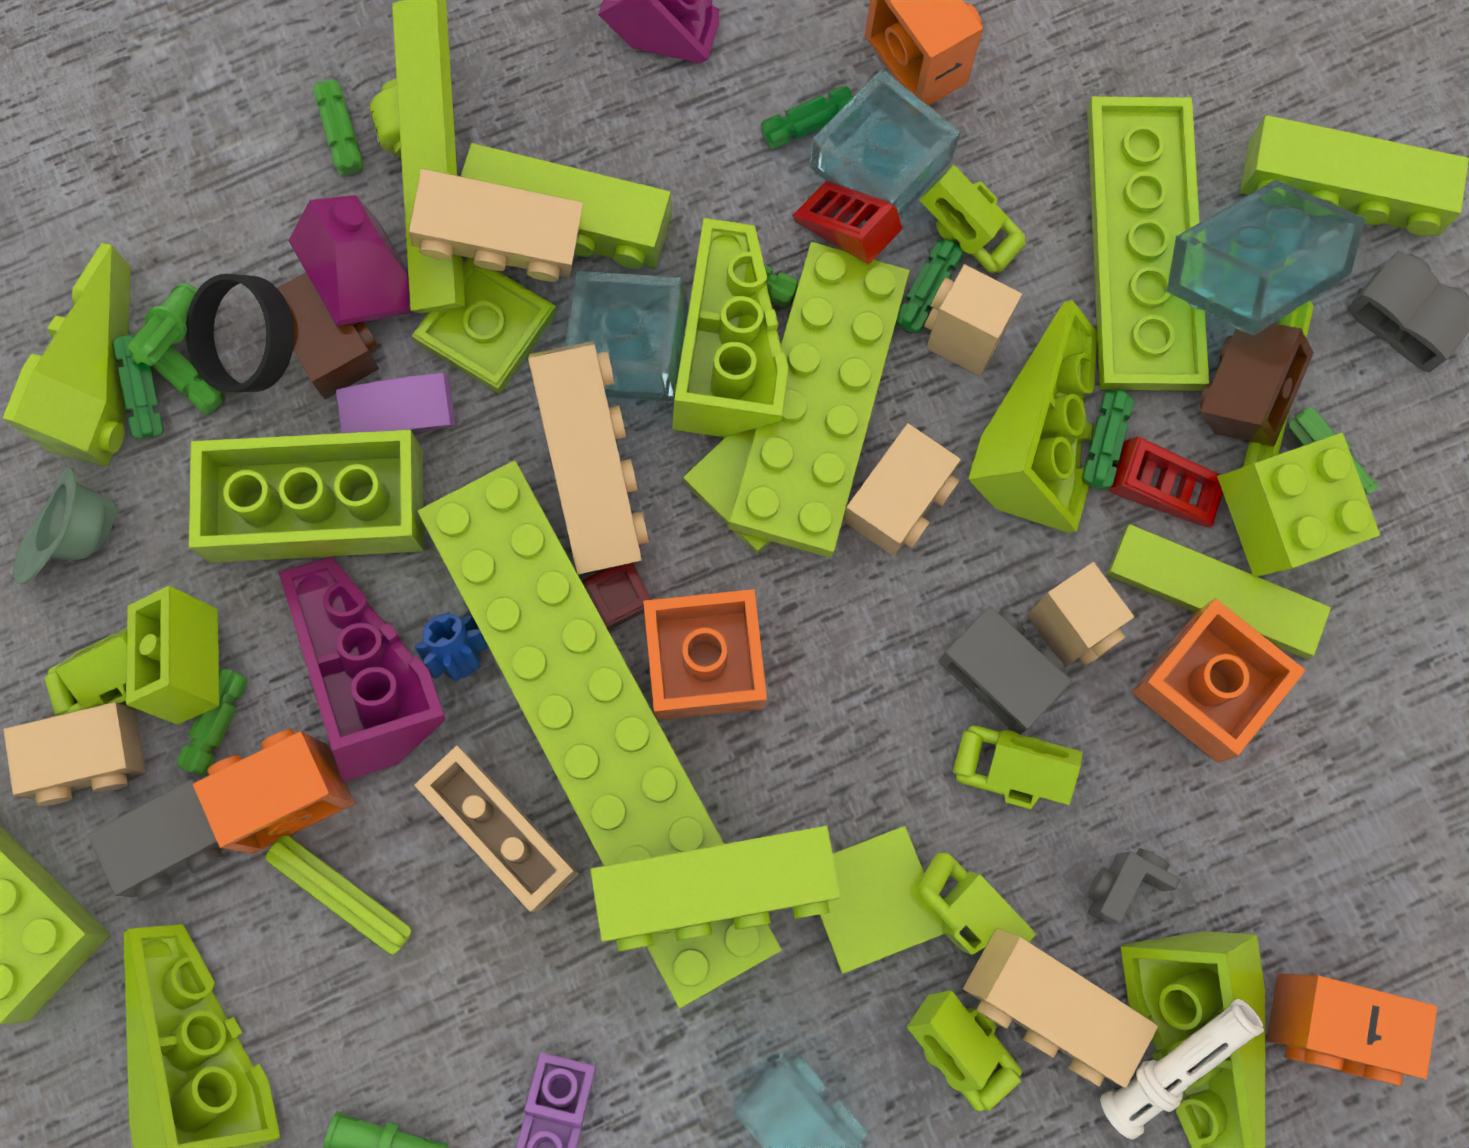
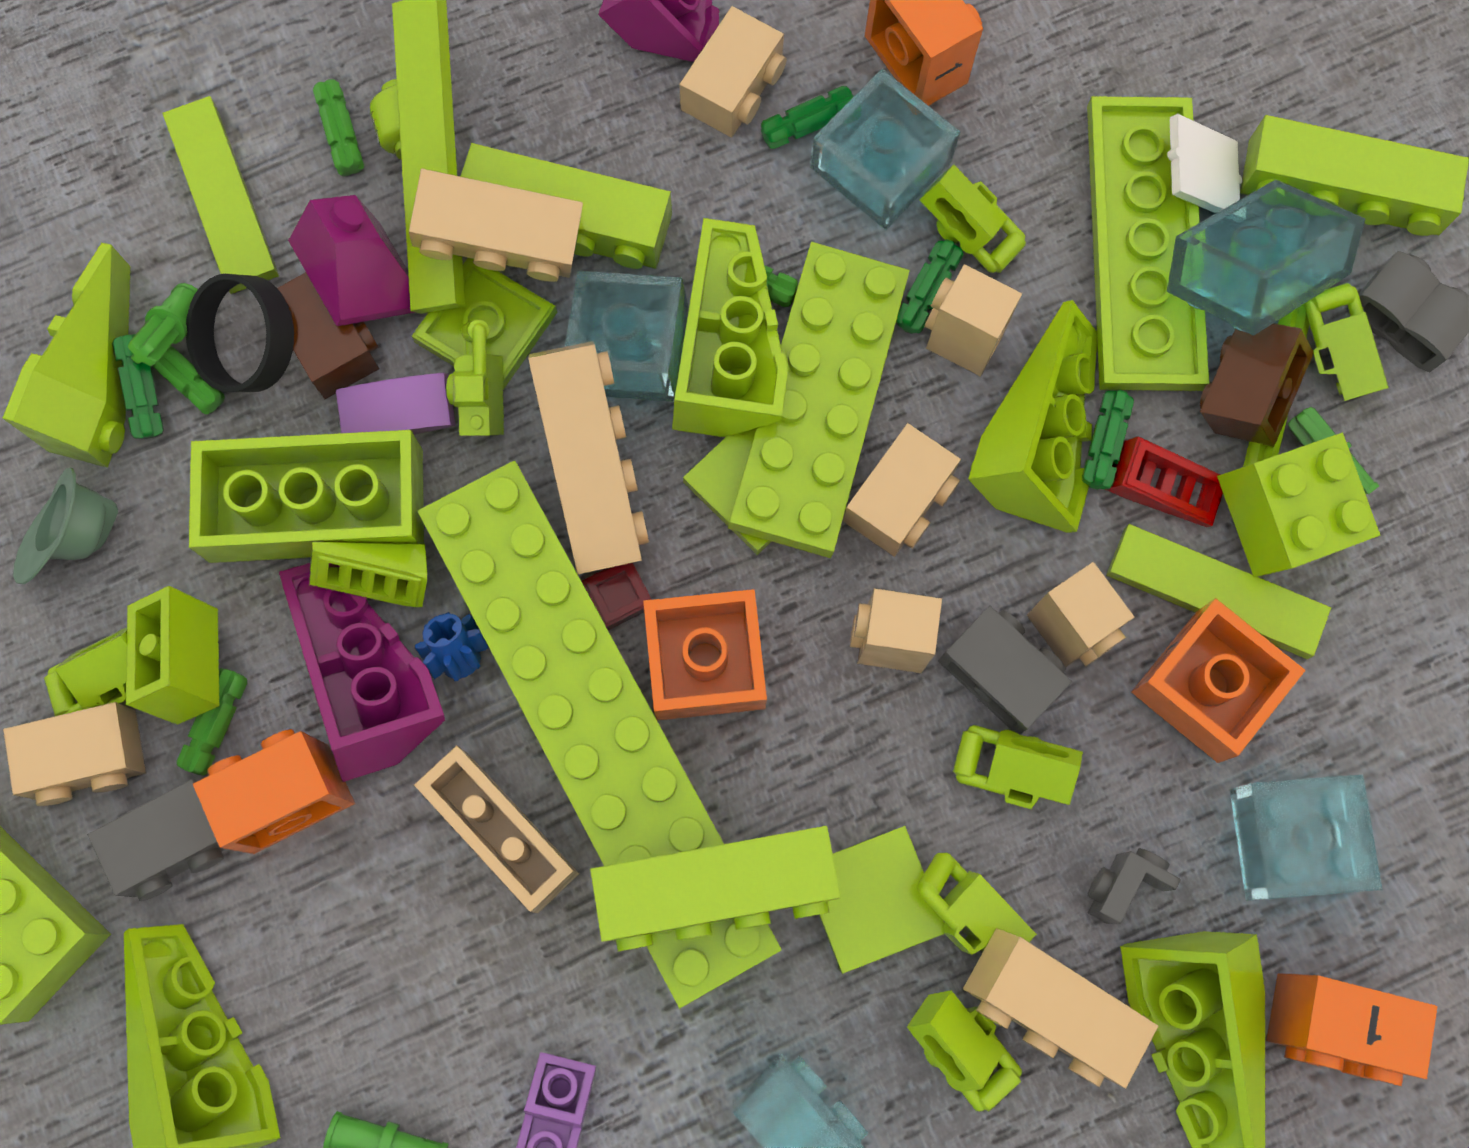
(219, 191): none -> lime tile
(339, 894): lime axle -> none
(372, 570): none -> lime slope
(477, 385): none -> lime piece
(732, 72): none -> tan brick
(863, 243): red slope -> none
(896, 630): none -> tan brick
(1161, 1083): white pin -> none
(1203, 165): none -> white piece
(1305, 837): none -> clear light blue brick
(1349, 343): none -> lime piece

